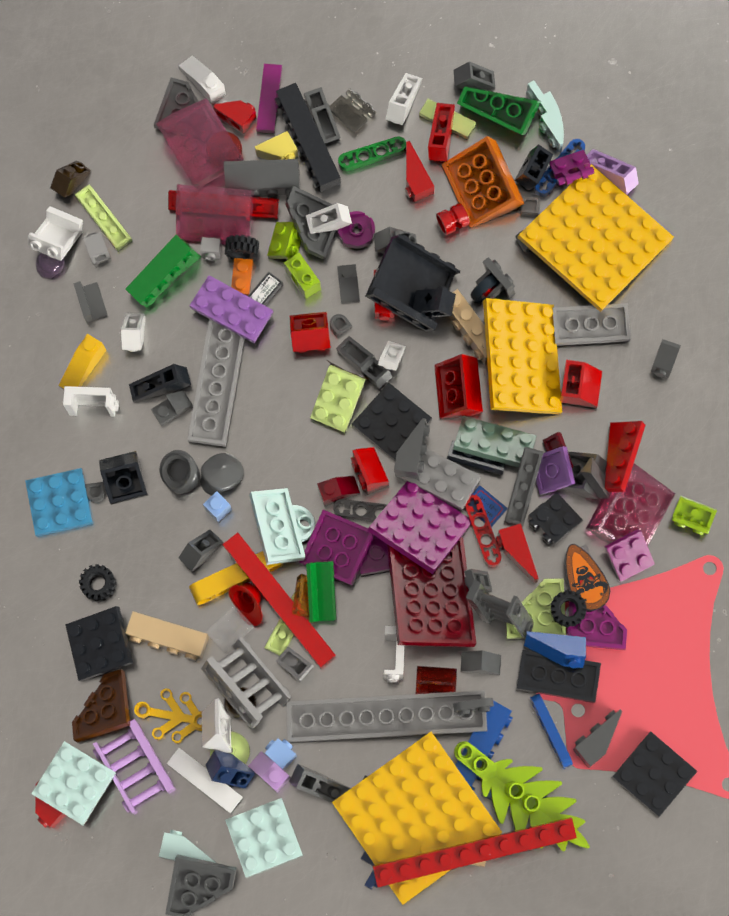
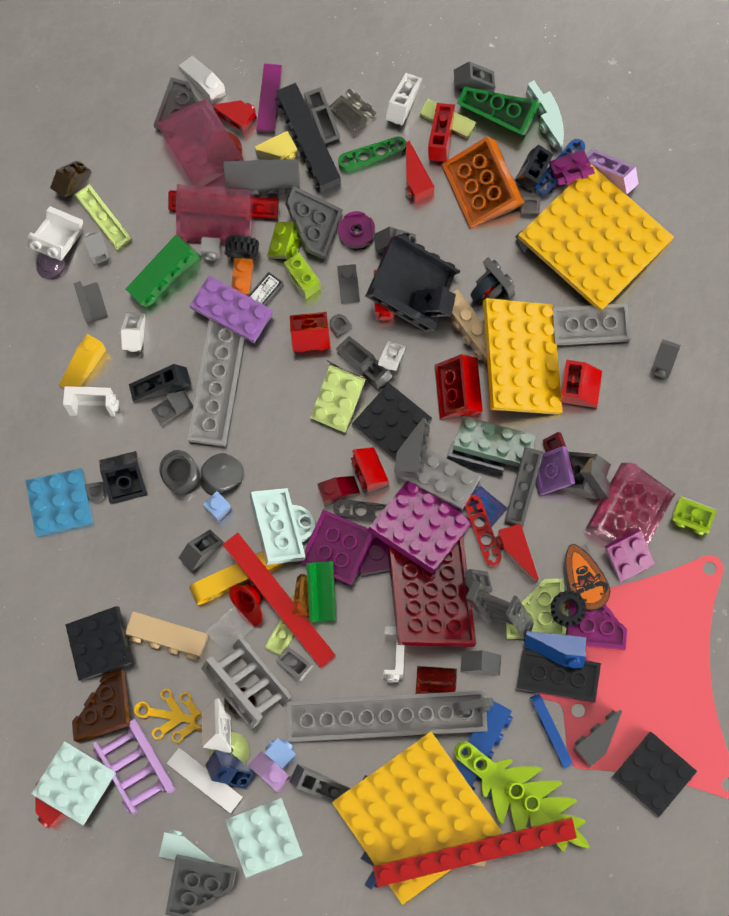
(86, 578): black tyre -> none
(329, 219): white slope -> none
(451, 219): red wheel -> none
(554, 519): black plate -> none
(622, 451): red wing -> none

